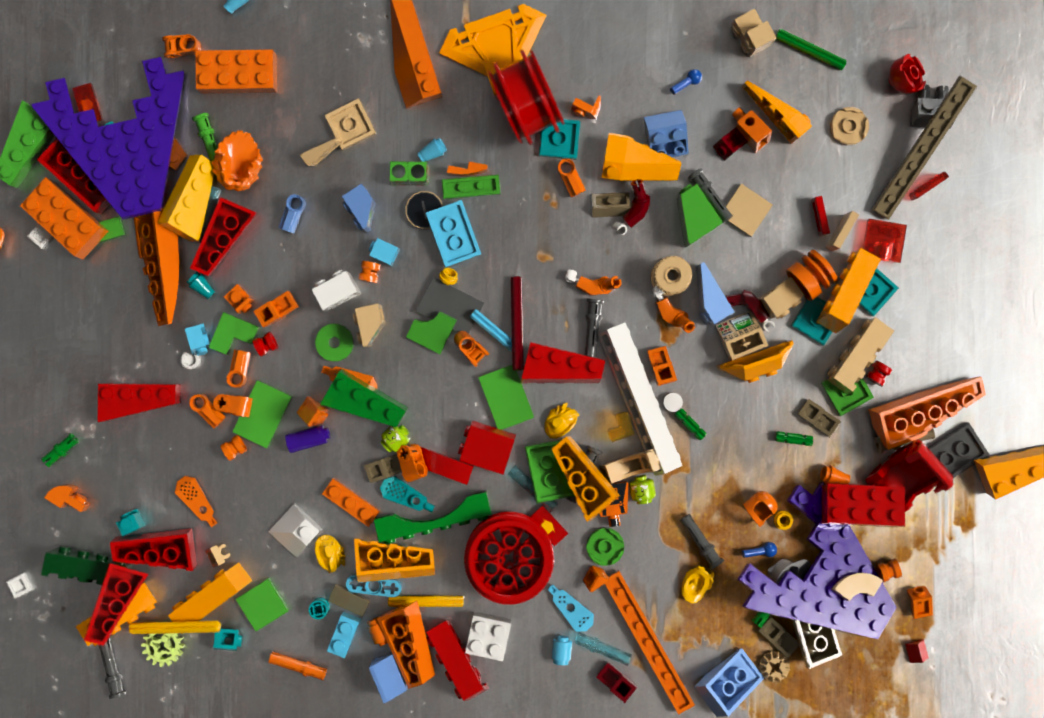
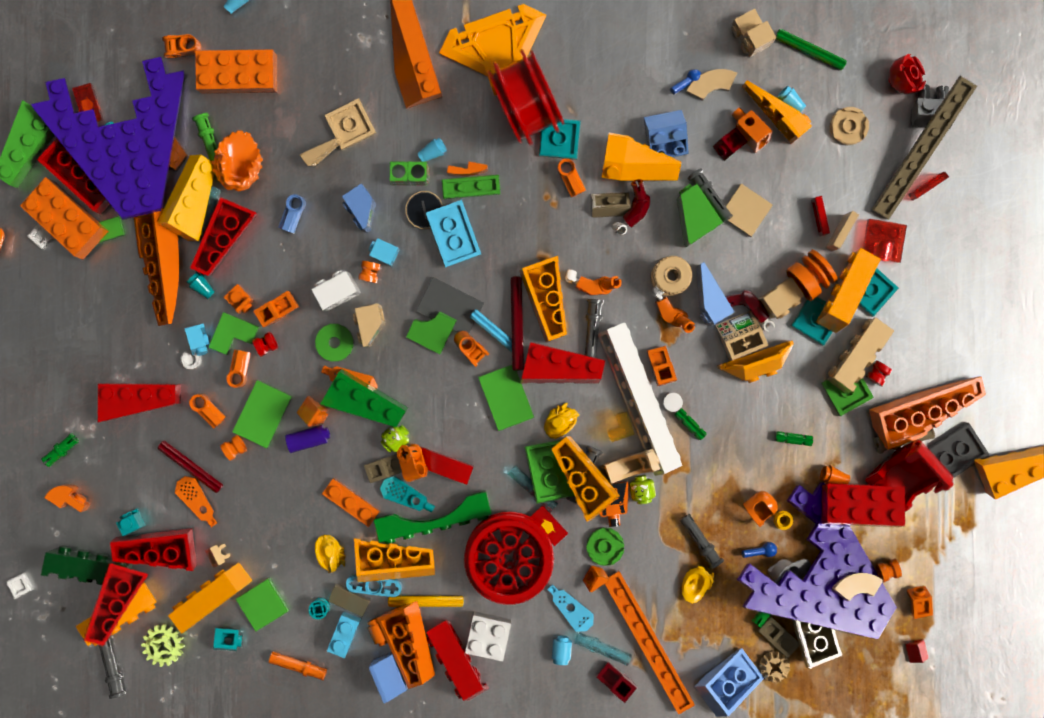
(175, 627): yellow axle -> none
(190, 466): none -> dark red axle
(234, 405): orange piece -> none
(295, 530): white slope -> none
(448, 276): yellow plate -> none
(486, 447): red brick -> none
(545, 295): none -> light orange wedge
(584, 109): orange plate -> none
(710, 81): none -> tan tile
(790, 97): none -> medium azure cone
(819, 418): dark tan slope -> none

